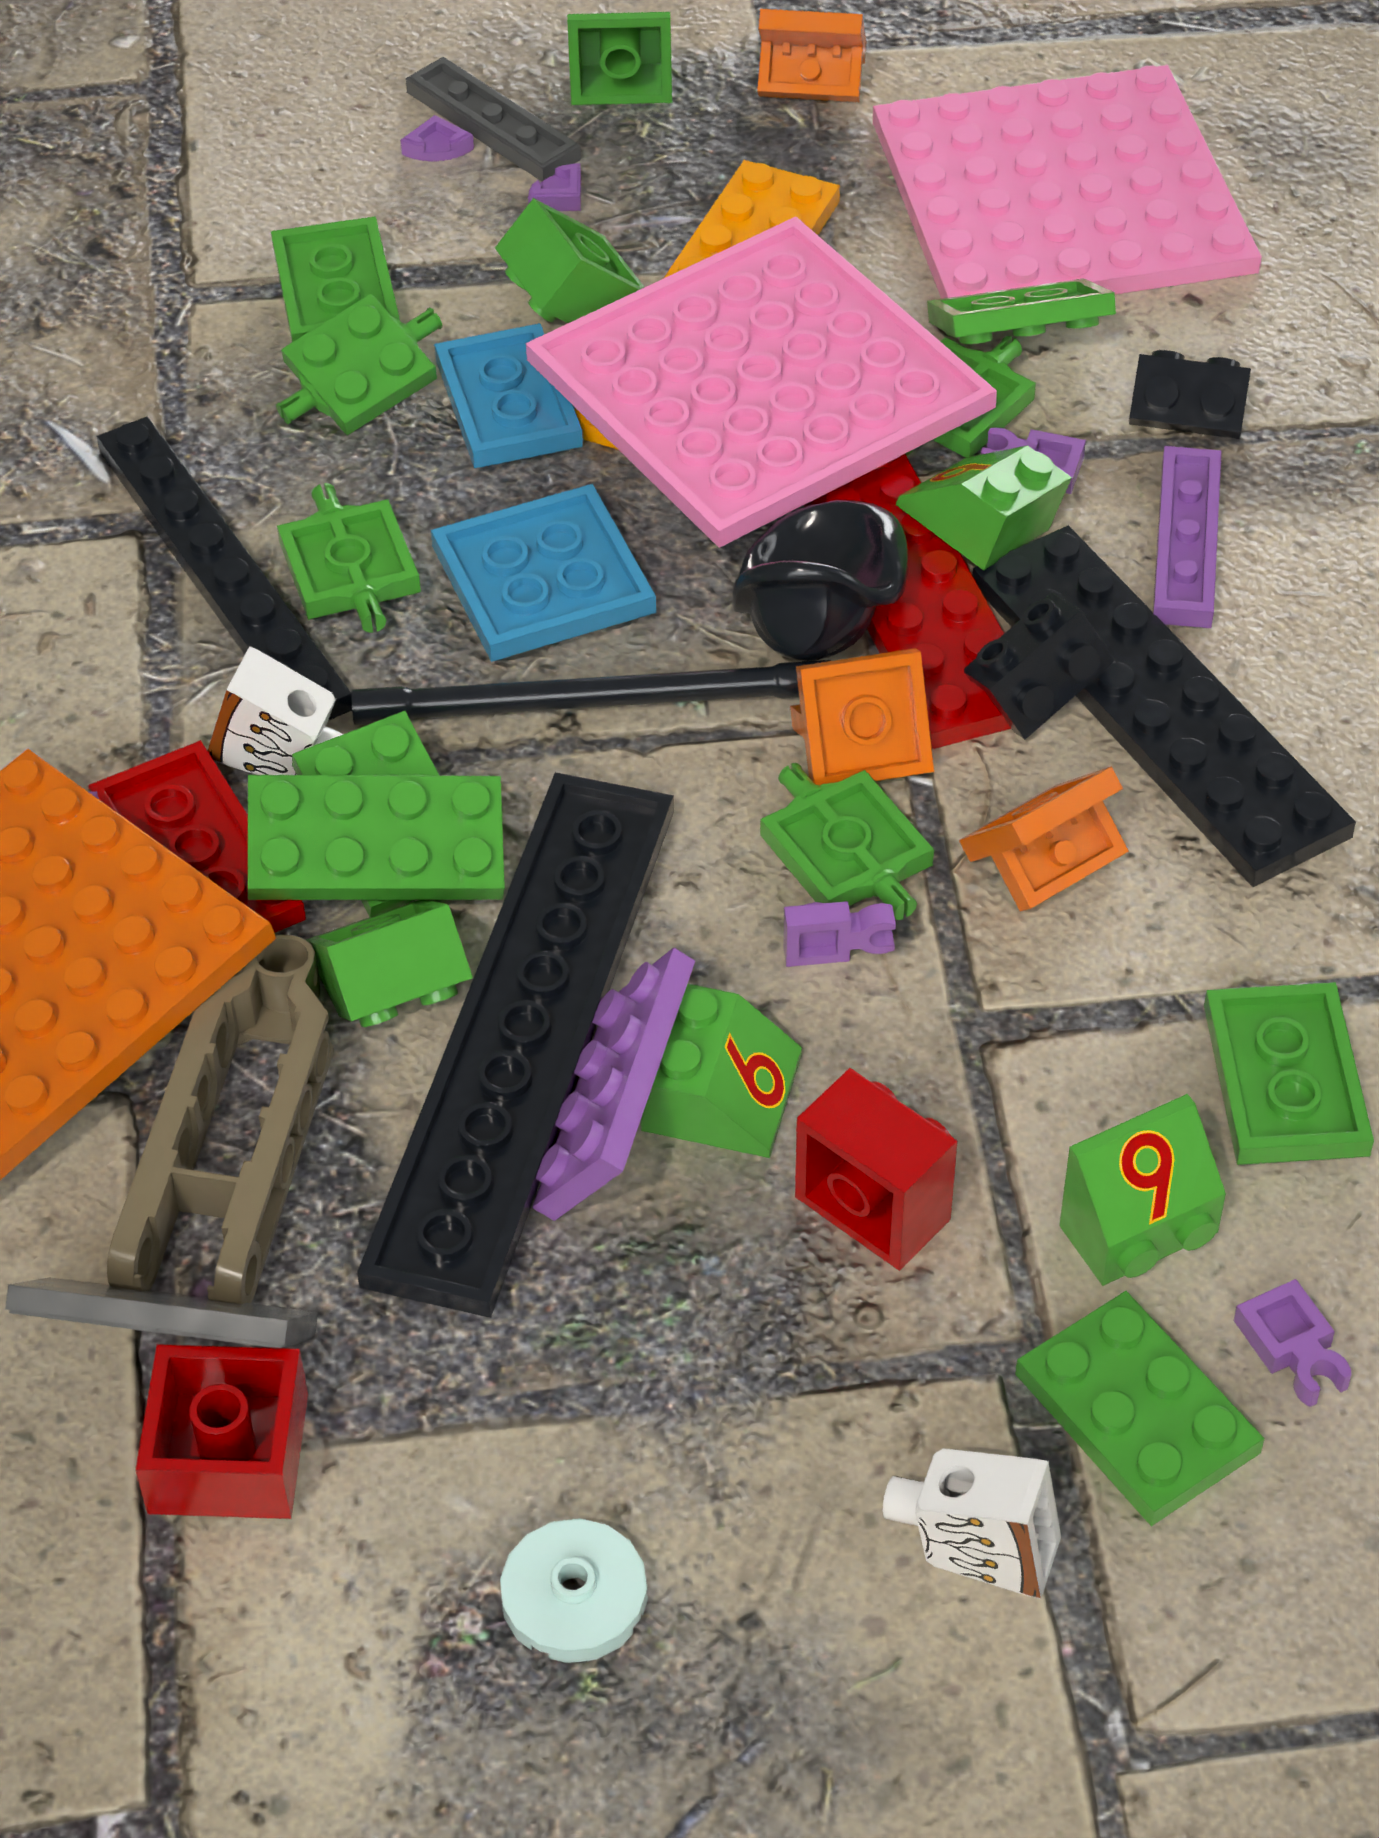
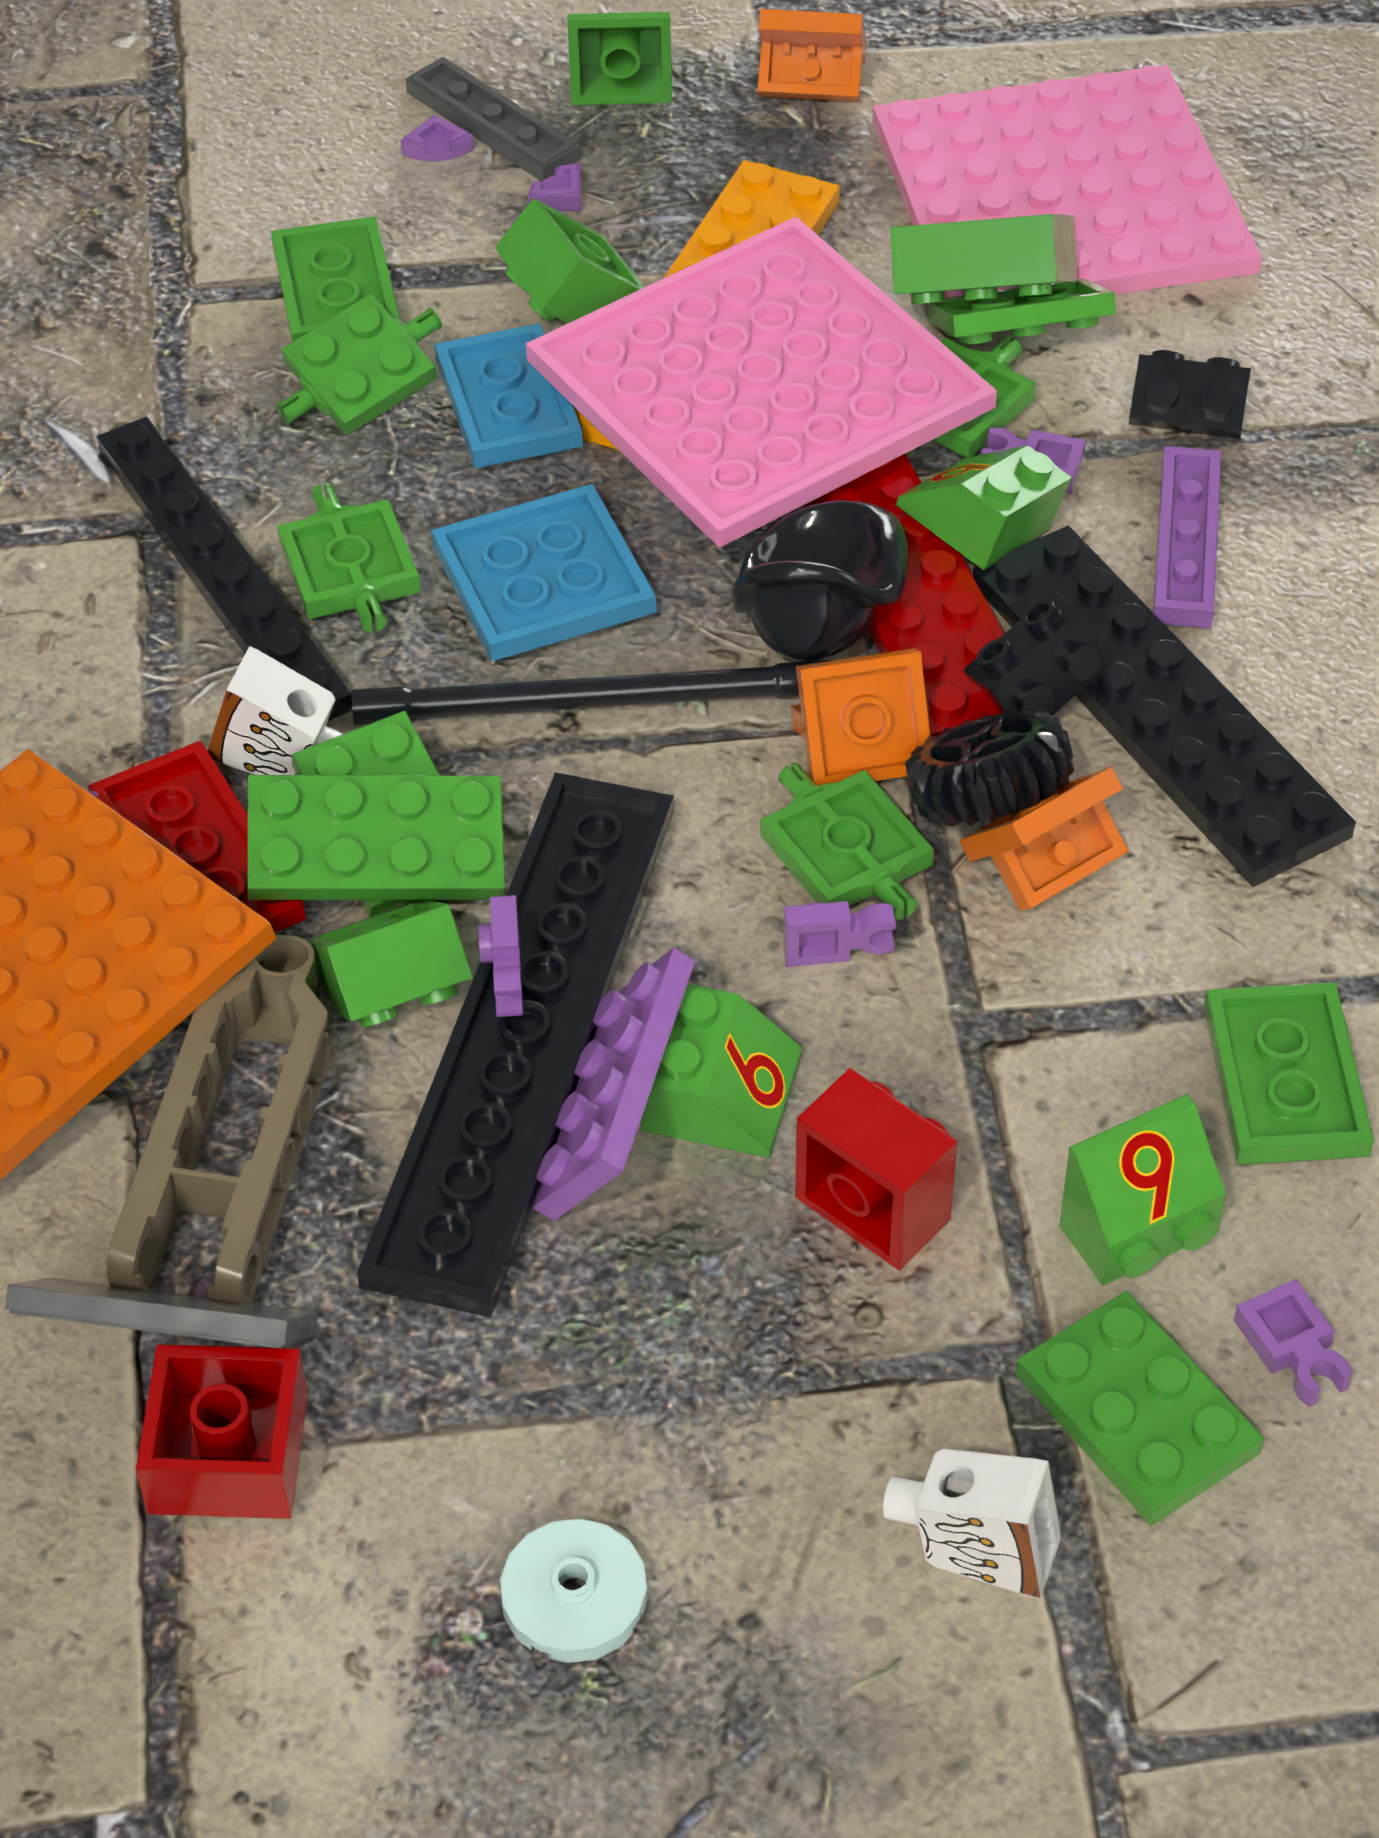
(501, 946): none -> medium lavender plate
(983, 256): none -> bright green wedge
(989, 767): none -> black gear

